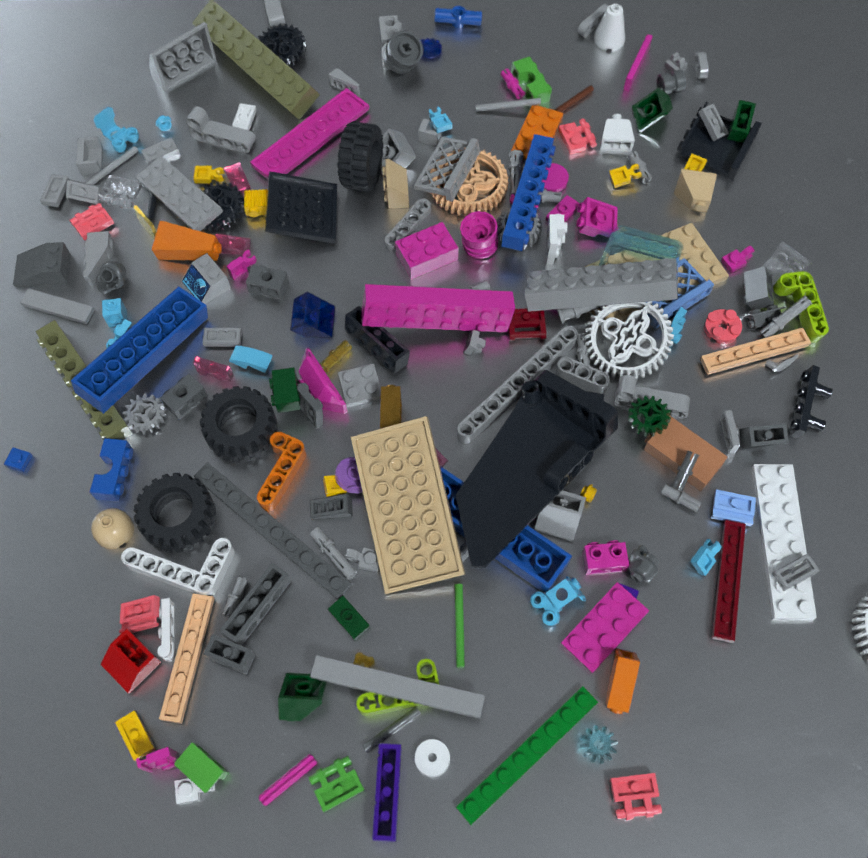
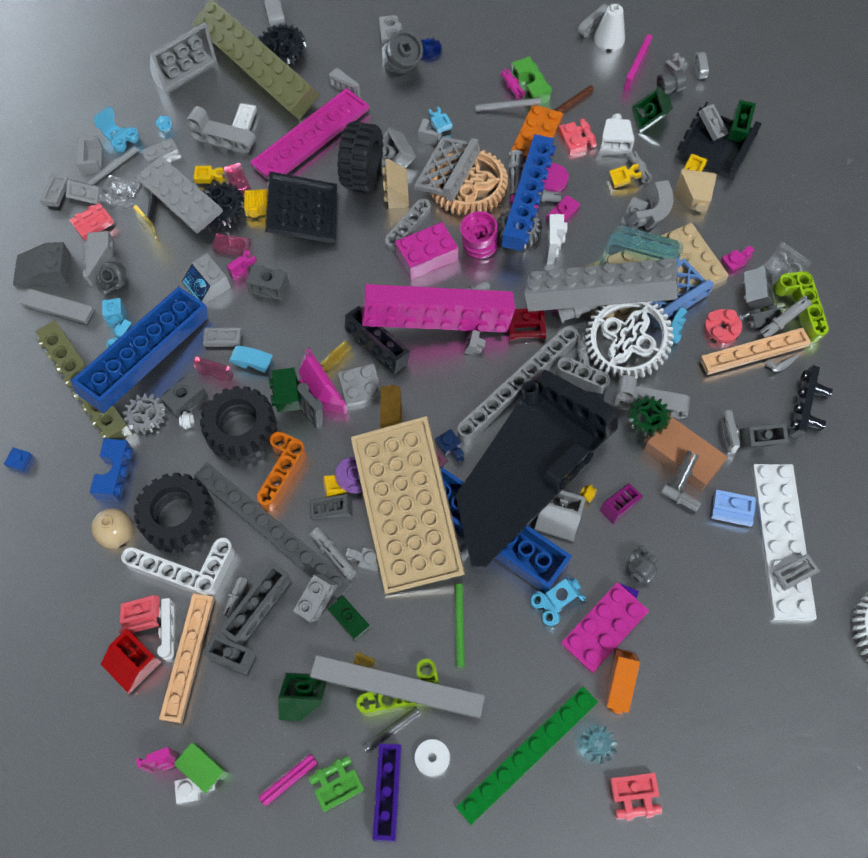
(135, 735): yellow plate -> none
(183, 243): orange slope -> none
(186, 420): none -> white plate
(312, 316): clear blue slope -> none
(315, 597): none -> light grey brick
(449, 443): none -> dark blue plate
(458, 16): blue piece -> none
(596, 218): dark pink plate -> none
(605, 557): dark pink brick -> none
(612, 511): none -> magenta slope
(634, 206): none -> light grey plate
(661, 203): none -> light grey arch
(704, 557): medium azure plate -> none
(728, 581): dark red plate -> none

